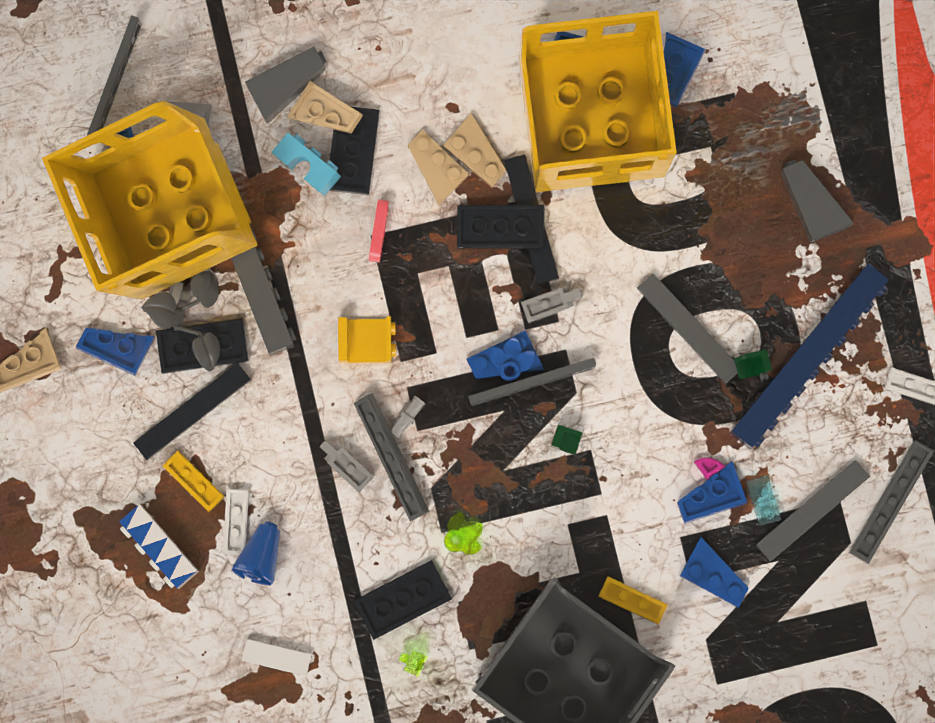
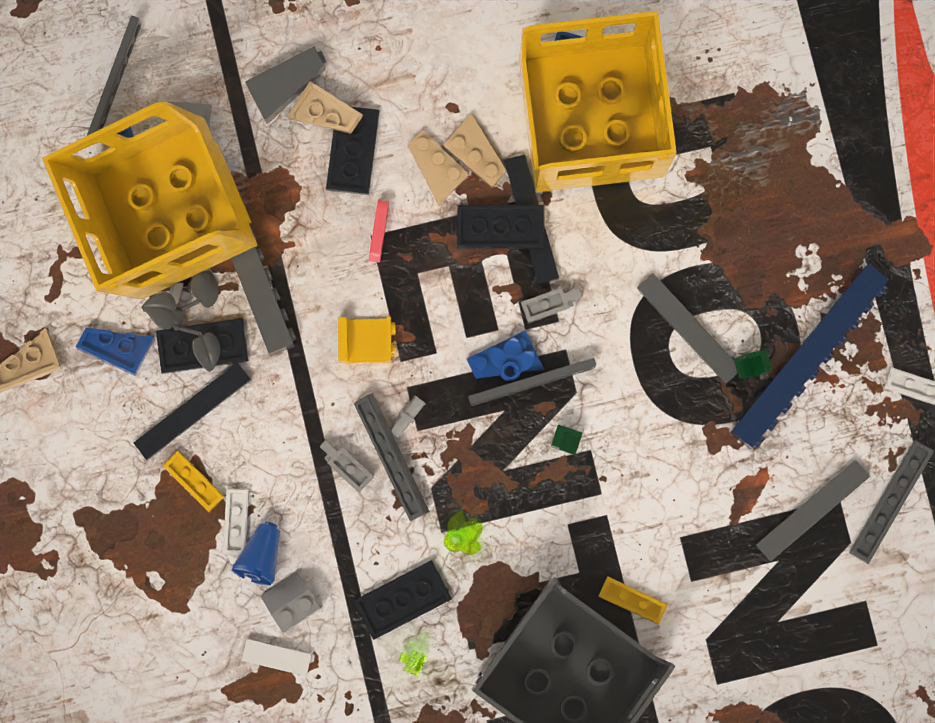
(159, 547): brick -> none
(290, 602): none -> light grey slope
(321, 174): medium azure arch -> none
(680, 64): blue wing -> none
(708, 466): dark pink tile -> none
(713, 575): blue wing -> none
(714, 496): blue wing -> none
(763, 500): clear light blue slope -> none
(813, 203): dark grey slope -> none

